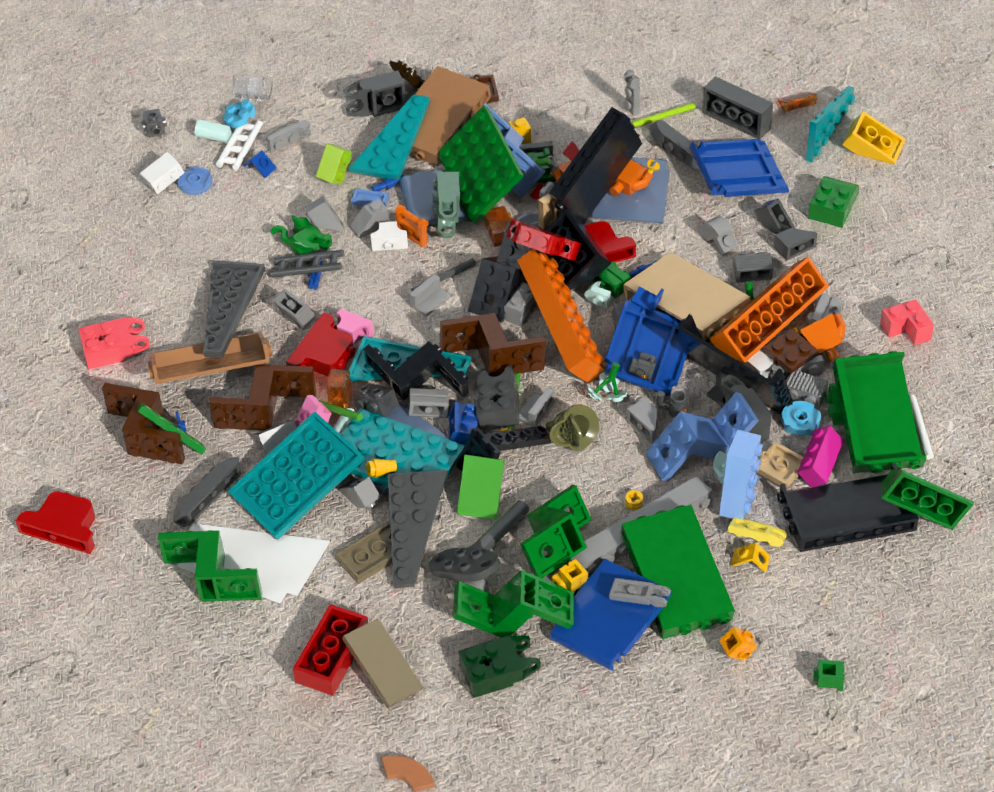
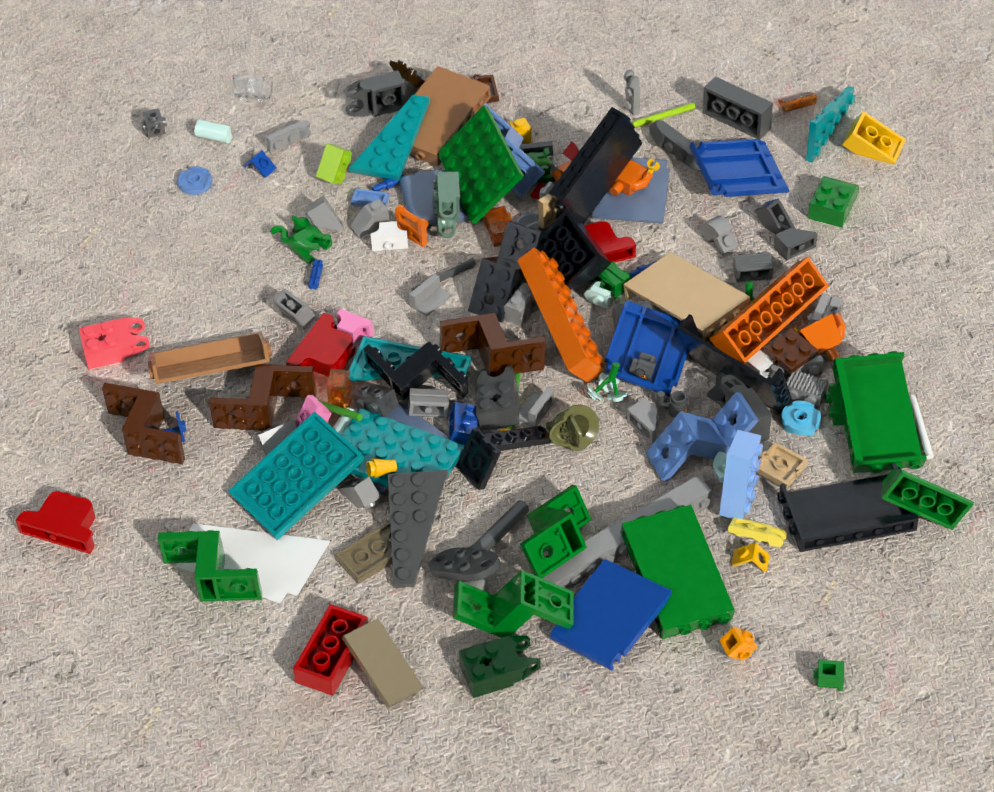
(162, 172): white brick -> none
(169, 426): green tile -> none
(206, 491): dark grey brick -> none
(229, 297): dark grey wing -> none
(230, 147): white bar -> none
(237, 114): medium azure plate -> none
(299, 259): dark grey bar -> none
(409, 771): nougat tile -> none
(480, 487): bright green tile -> none
(542, 240): red brick -> none
(571, 576): yellow piece -> none
(638, 502): yellow bush -> none
(639, 592): light grey hinge -> none
(647, 299): blue bracket -> none
(820, 456): dark pink brick -> none
(907, 318): coral brick -> none

